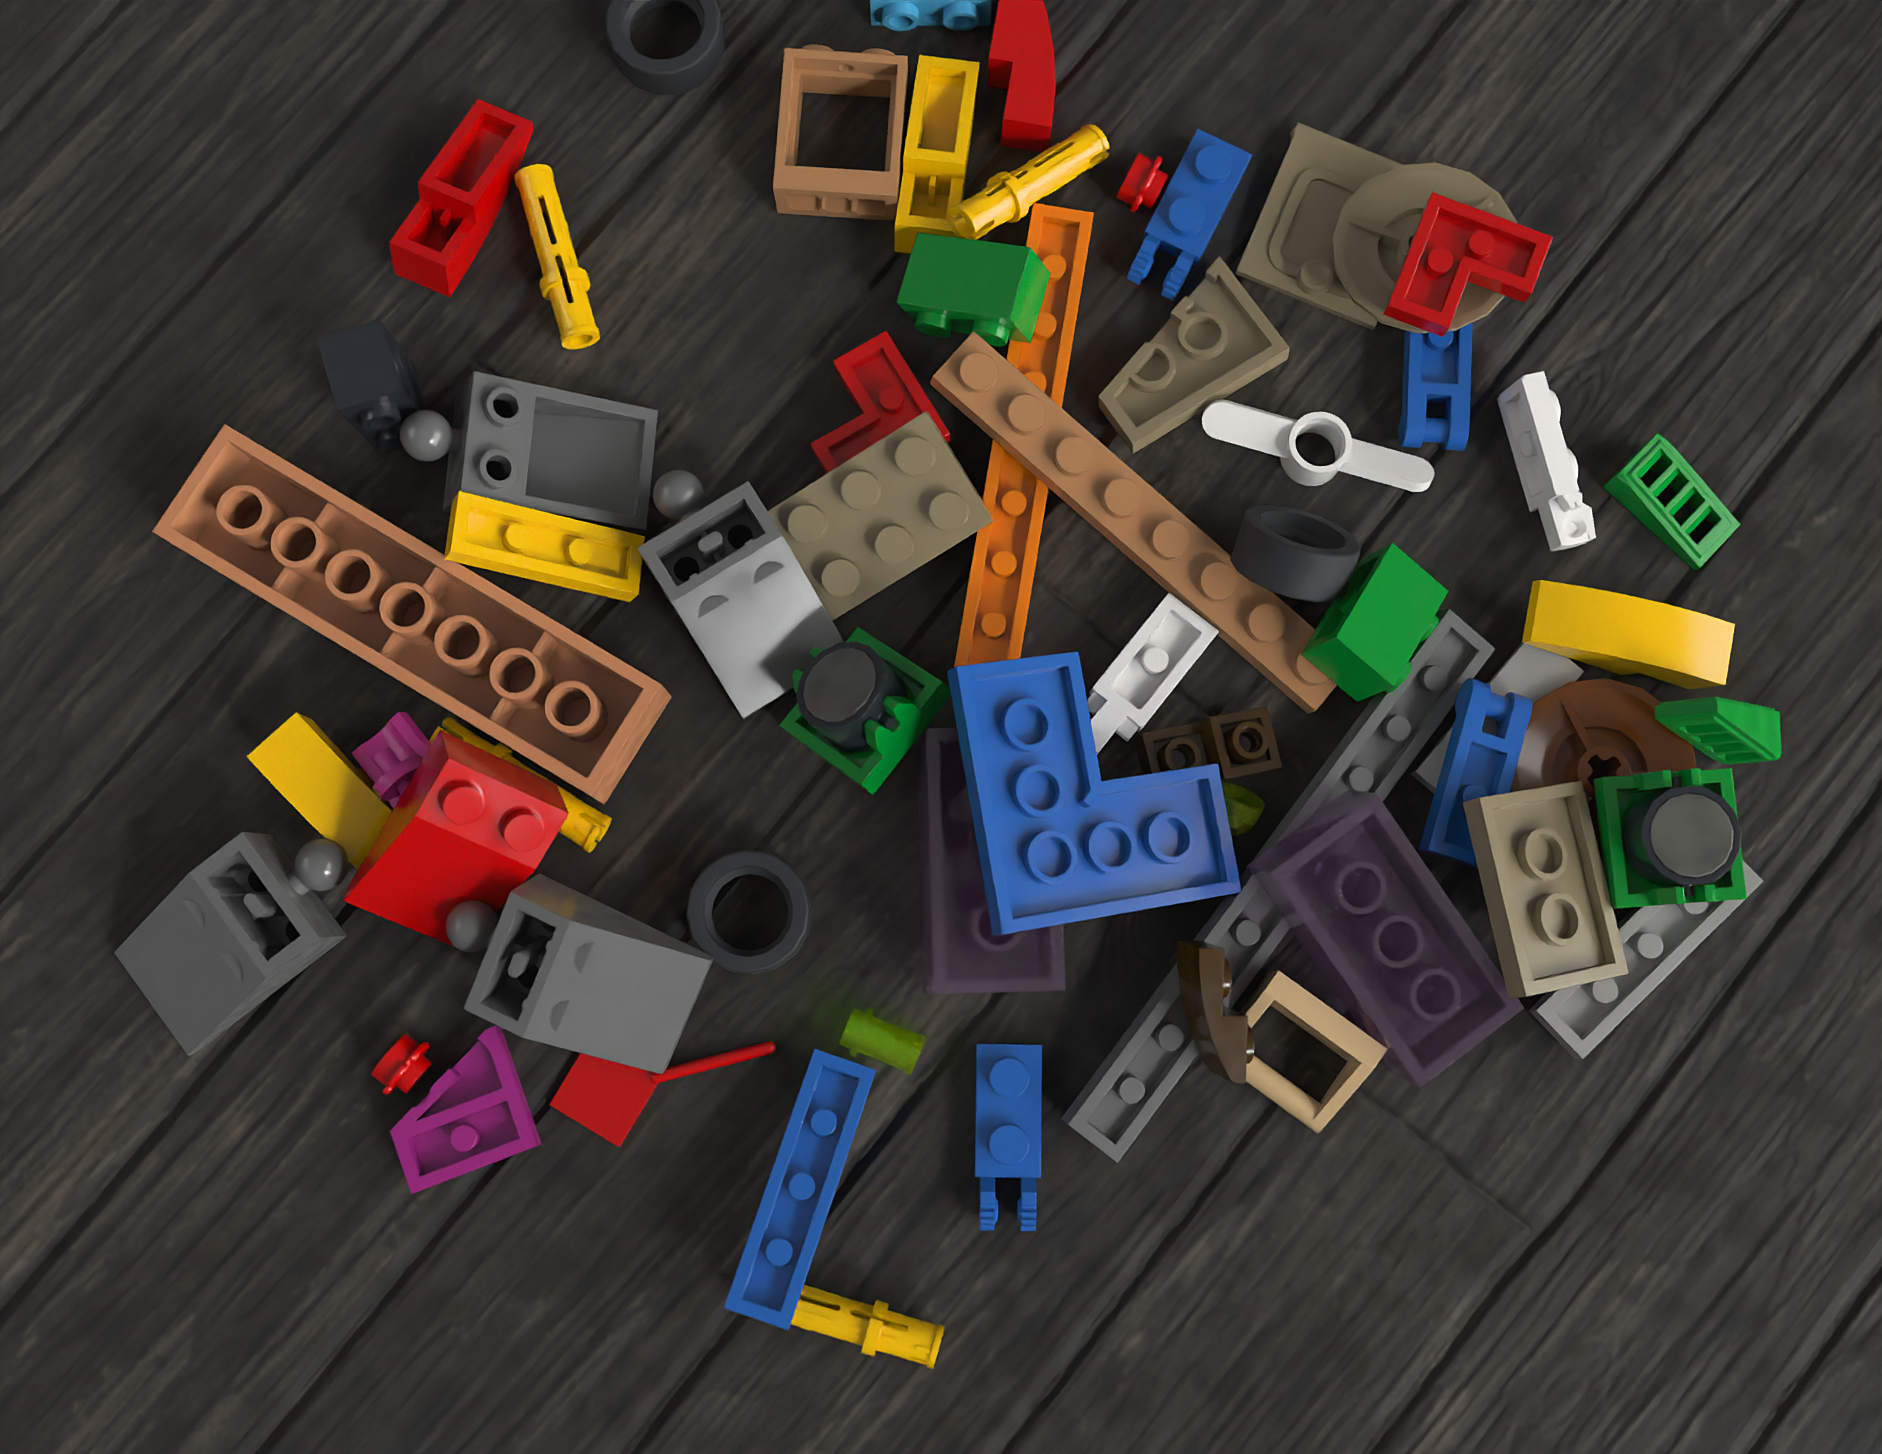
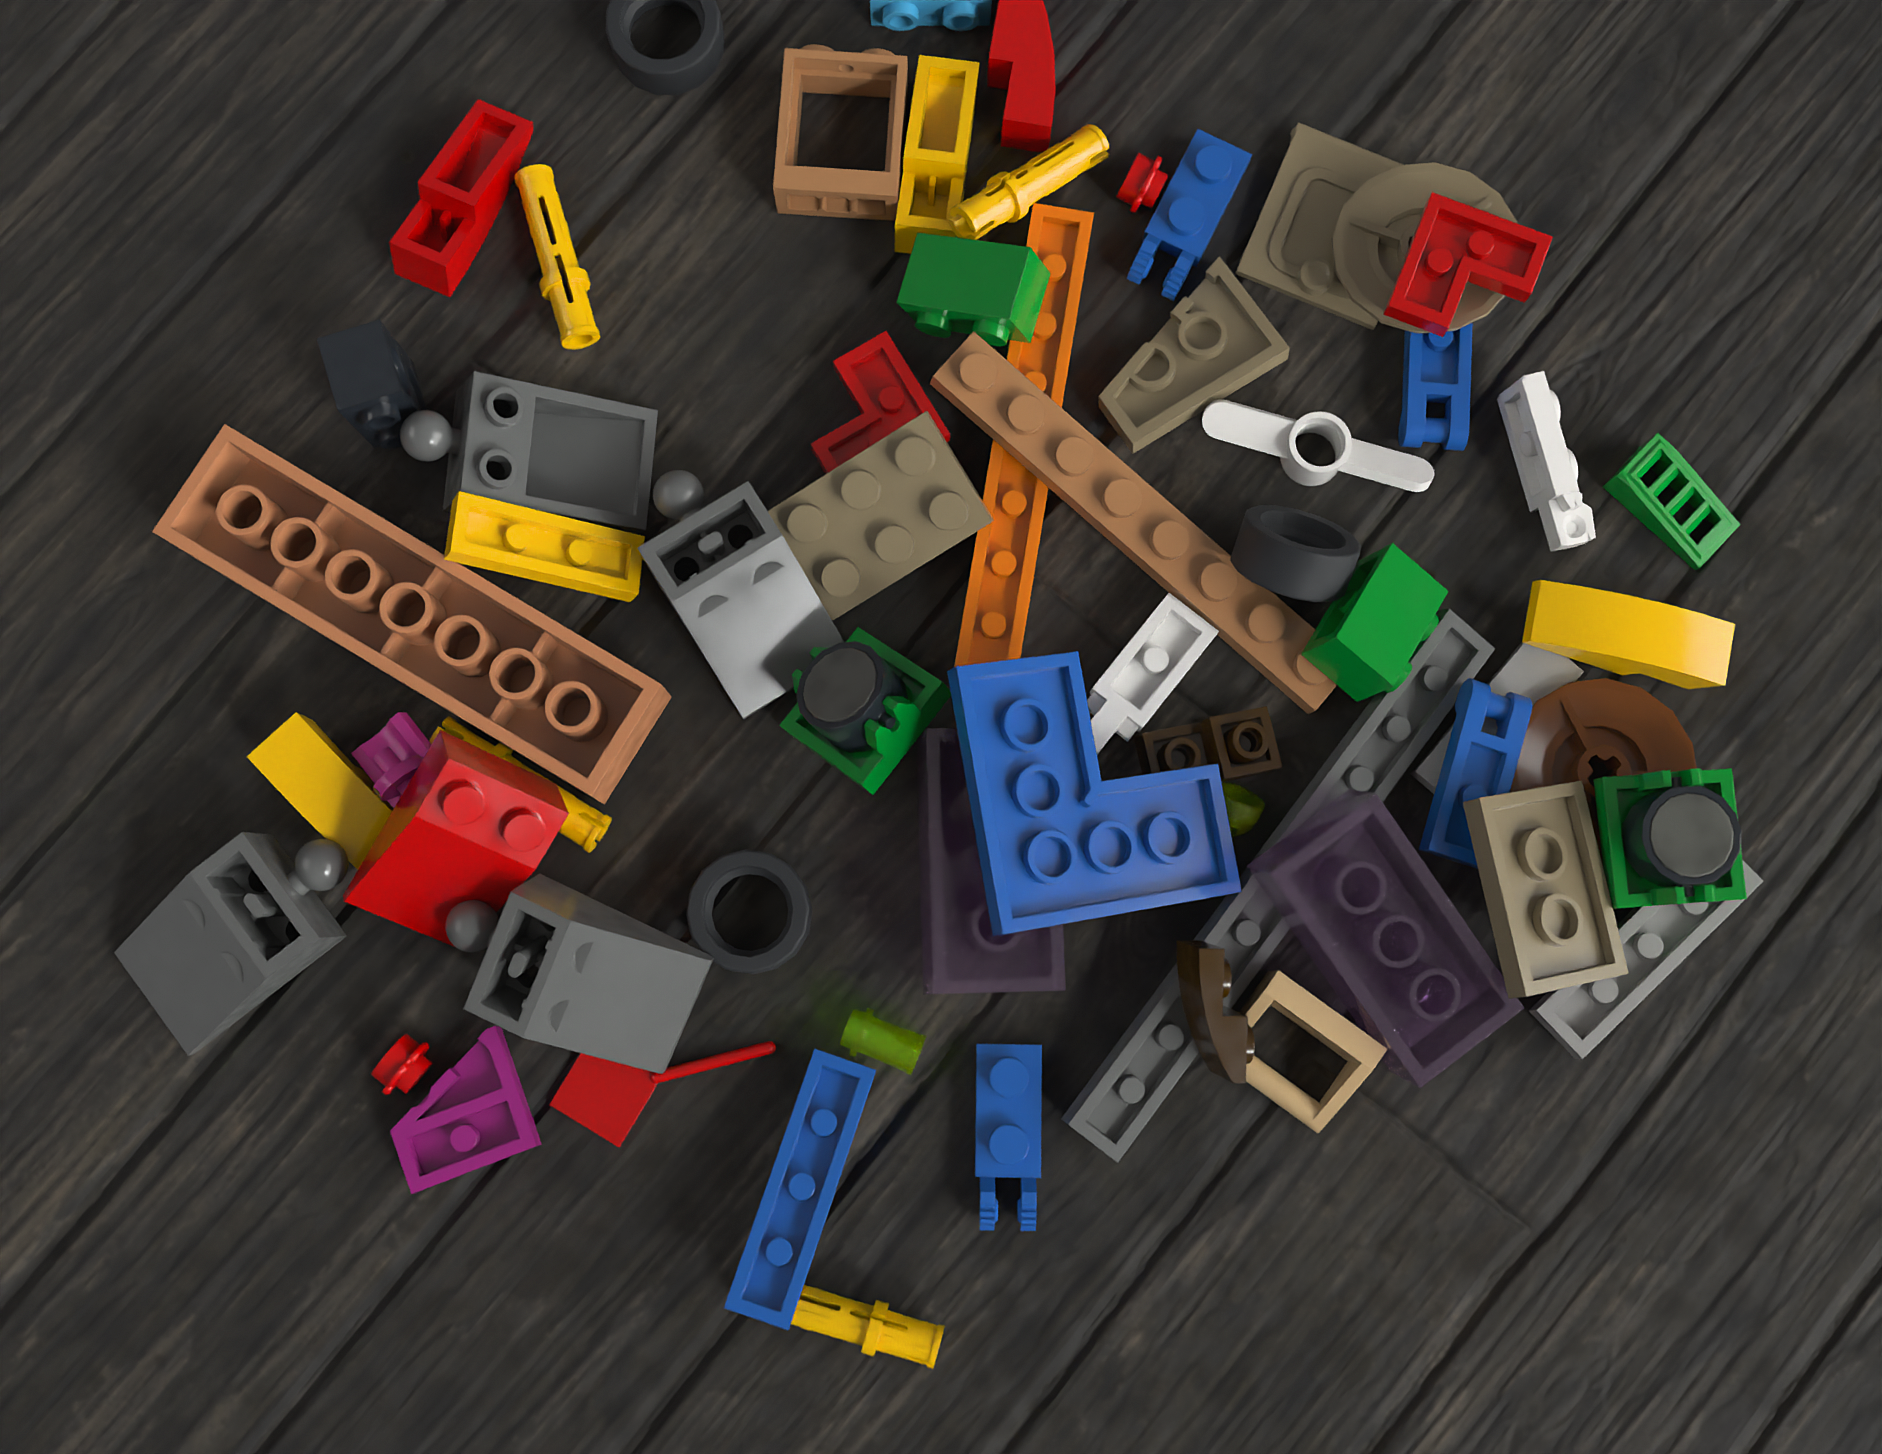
(1725, 728): green slope -> none

